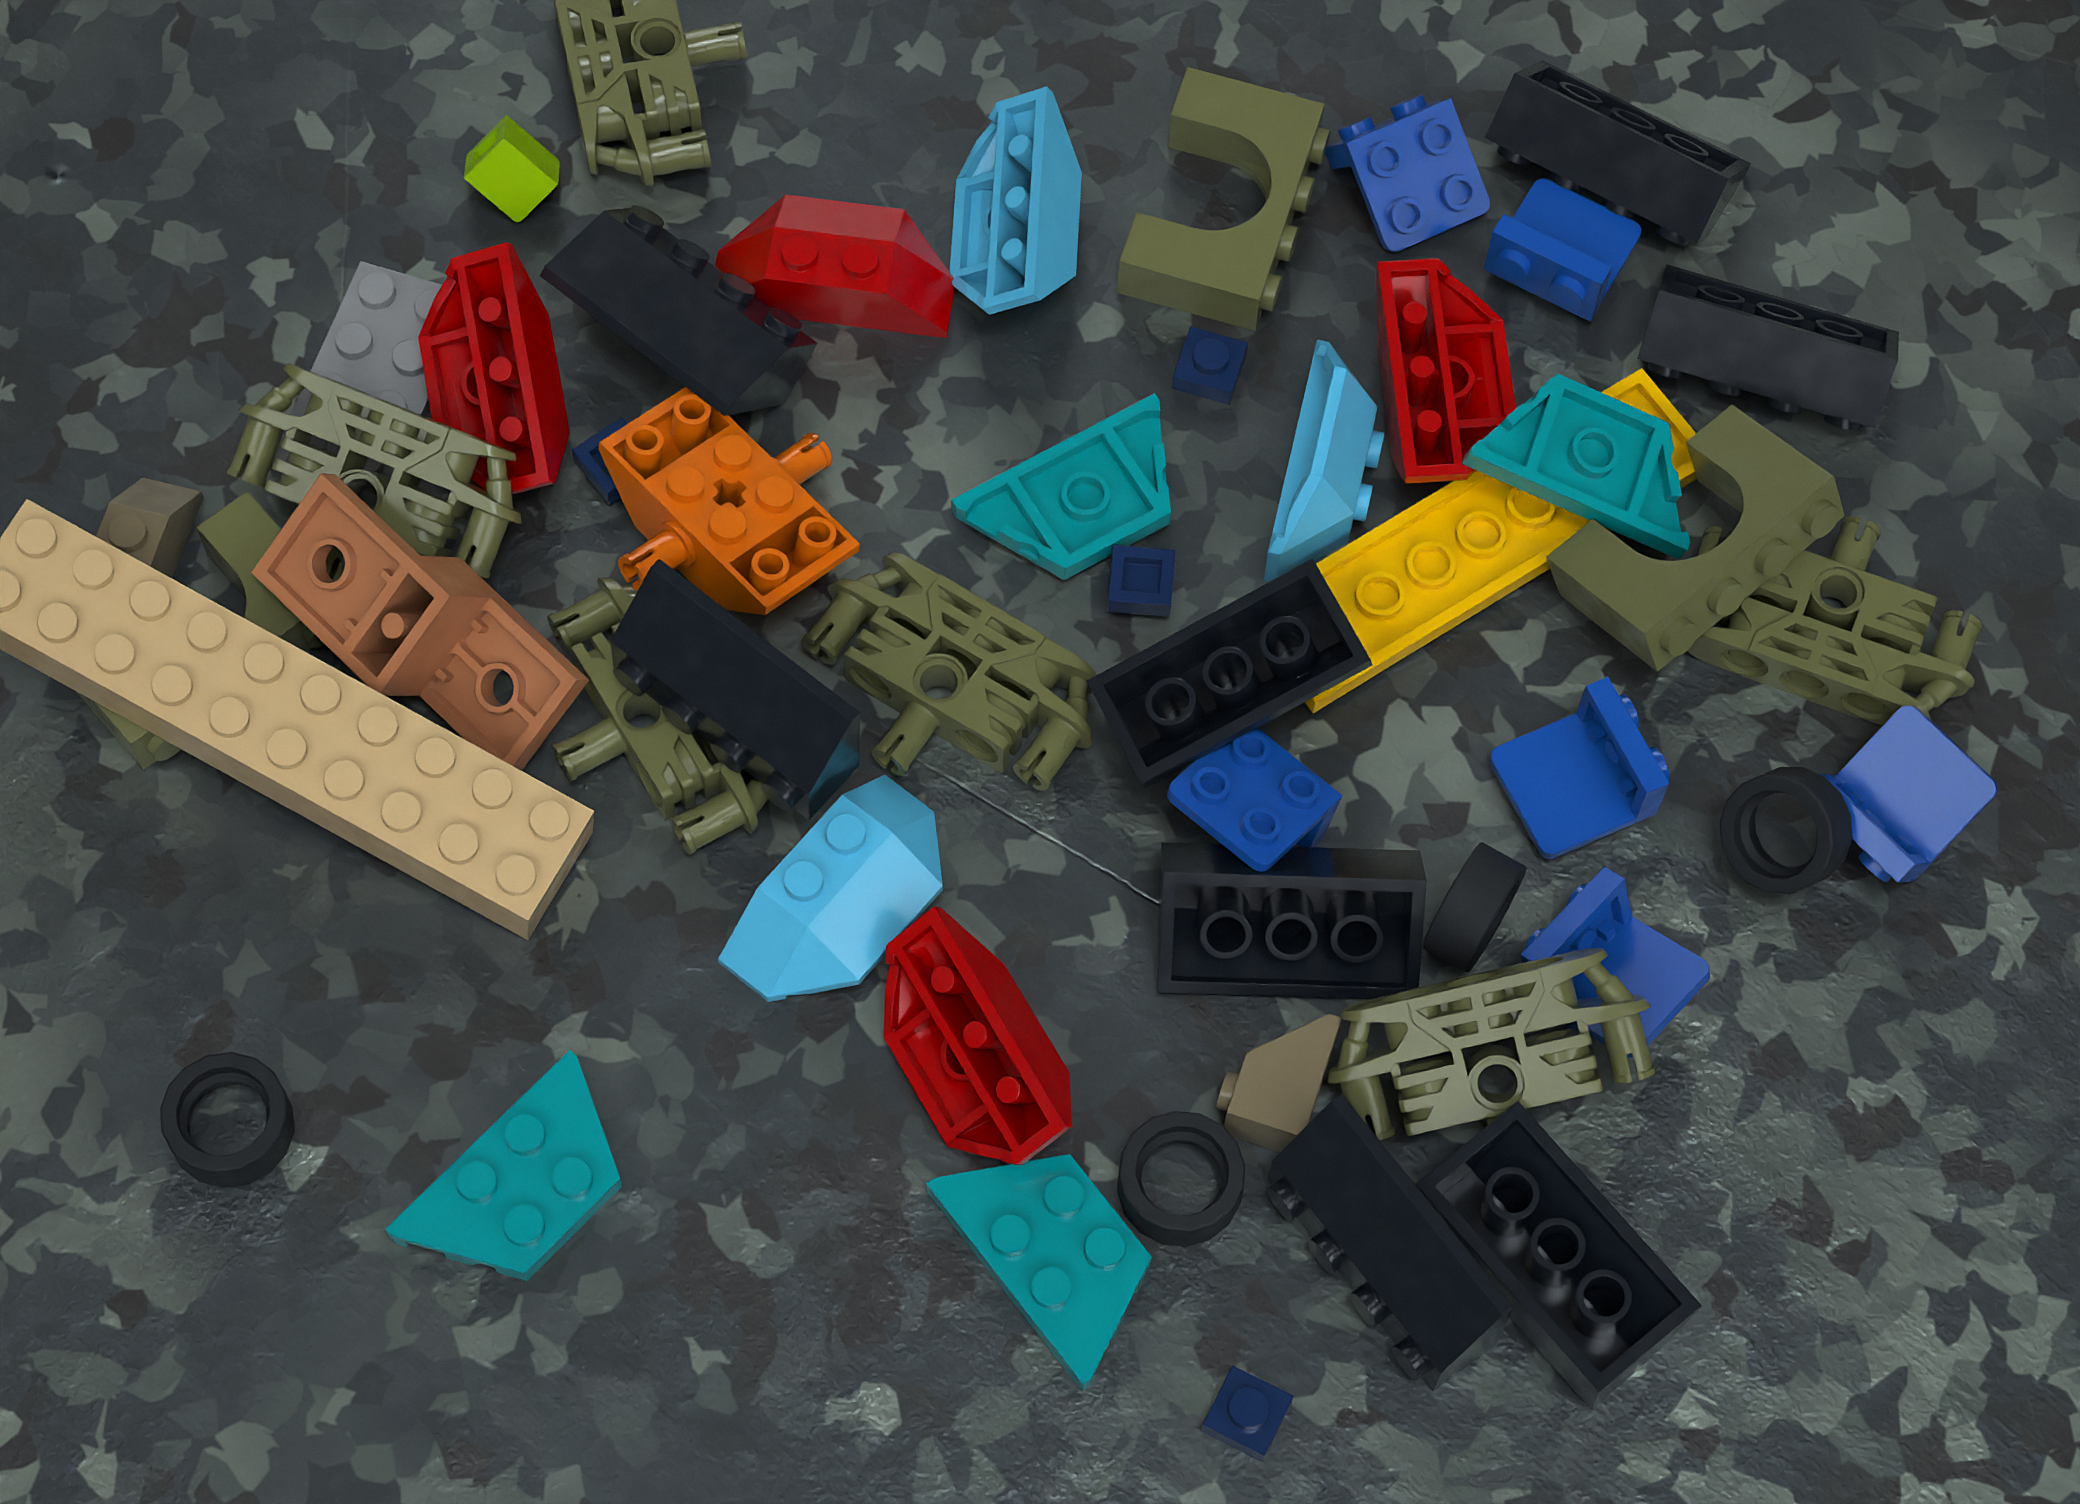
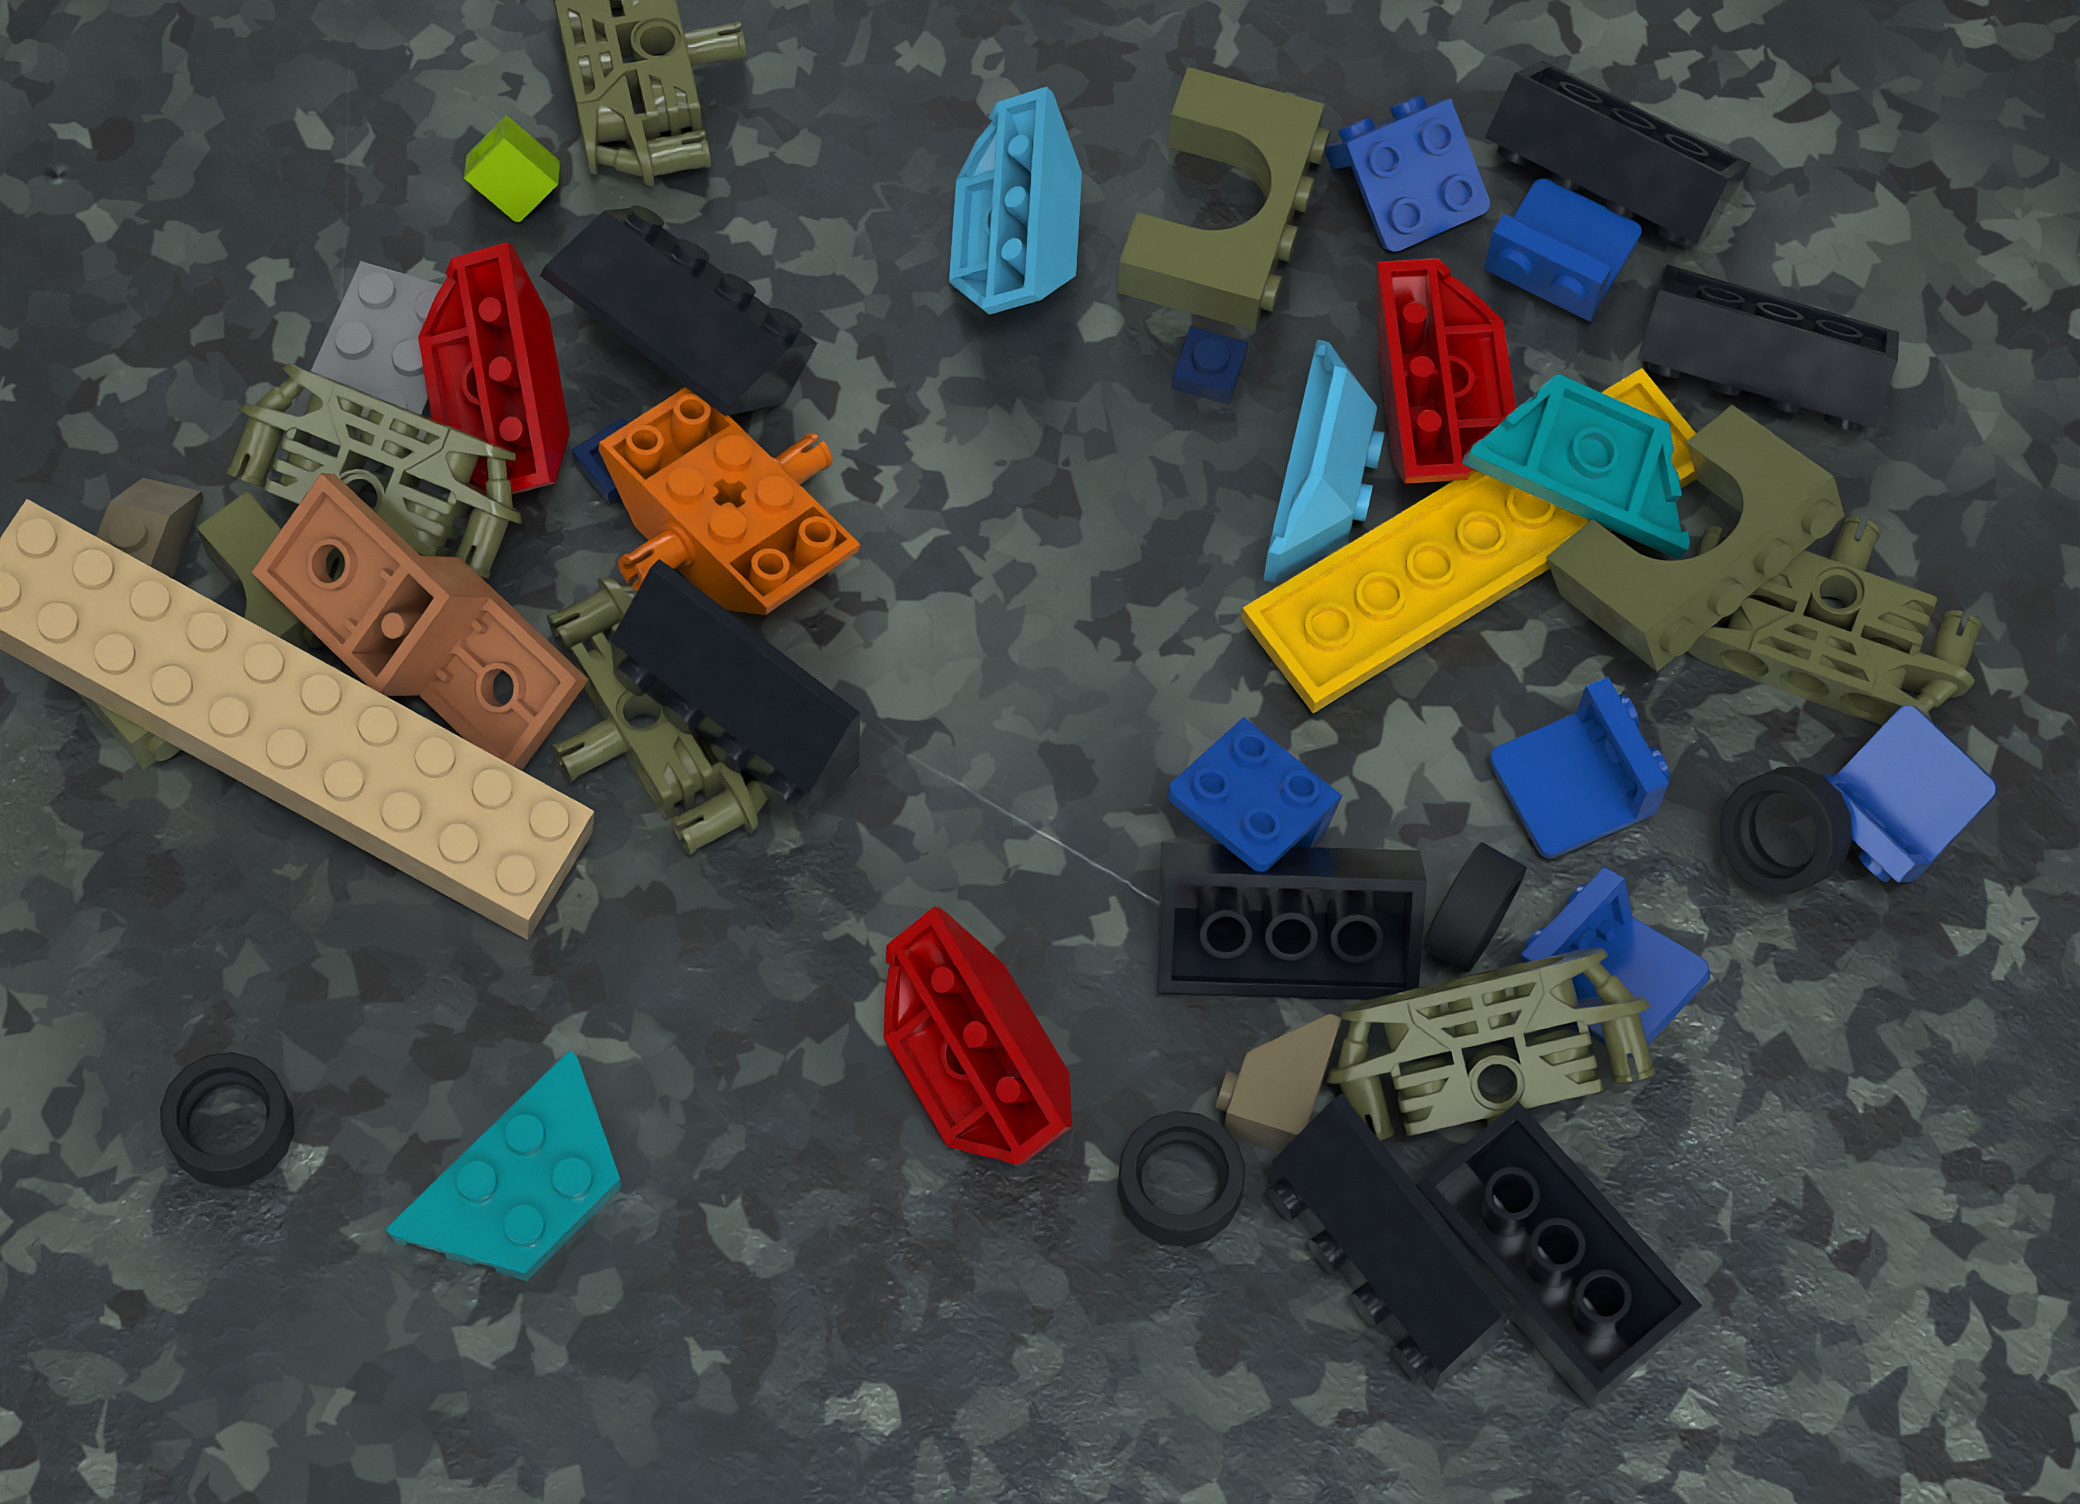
(839, 895): medium azure wedge -> none
(843, 266): red wedge -> none
(941, 638): olive piece -> none
(1051, 1251): teal wing -> none
(1079, 494): teal wing -> none
(1141, 580): dark blue plate -> none
(1229, 673): black slope -> none
(1247, 1413): dark blue plate -> none

